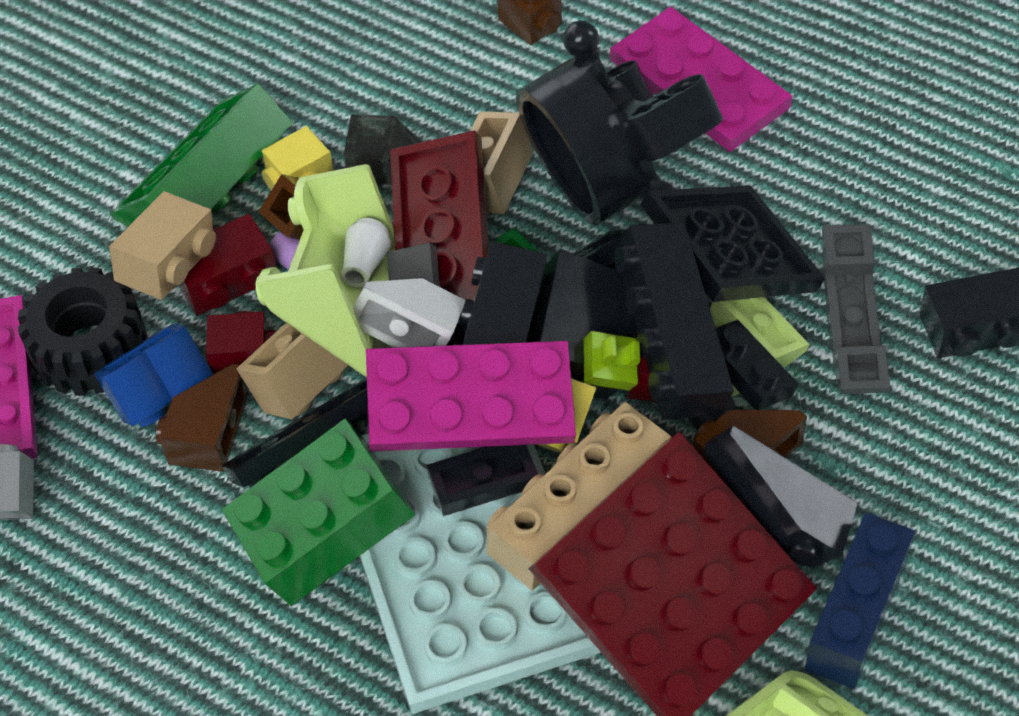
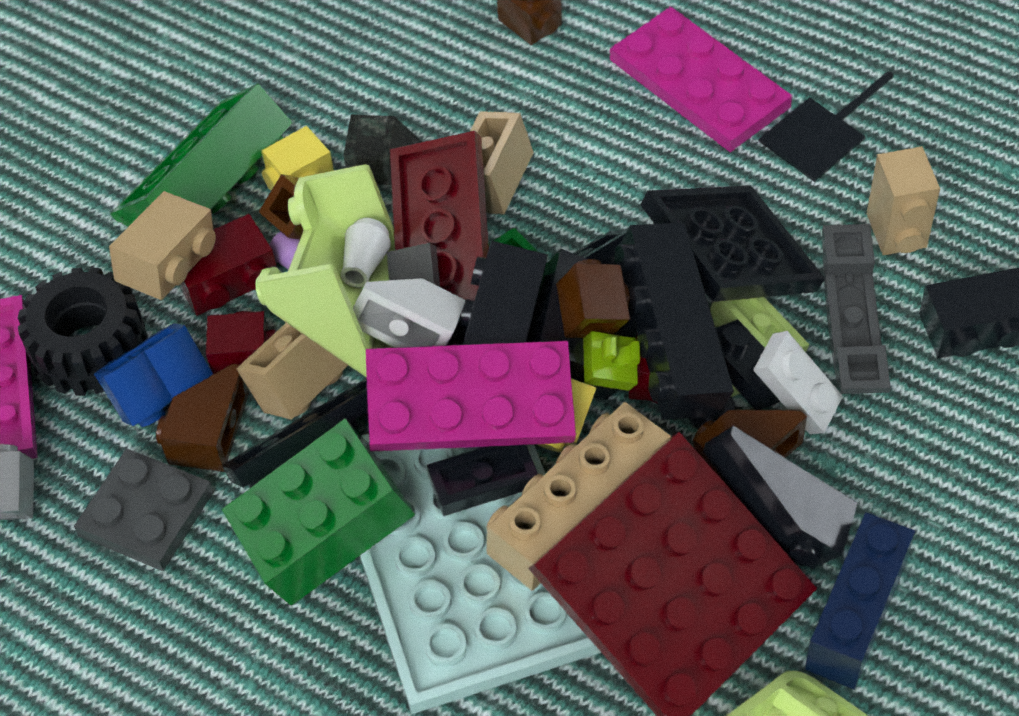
(144, 509): none -> dark grey plate
(593, 299): none -> reddish brown brick
(606, 127): black piece -> none
(798, 381): none -> white plate
(815, 137): none -> black piece
(902, 200): none -> tan brick

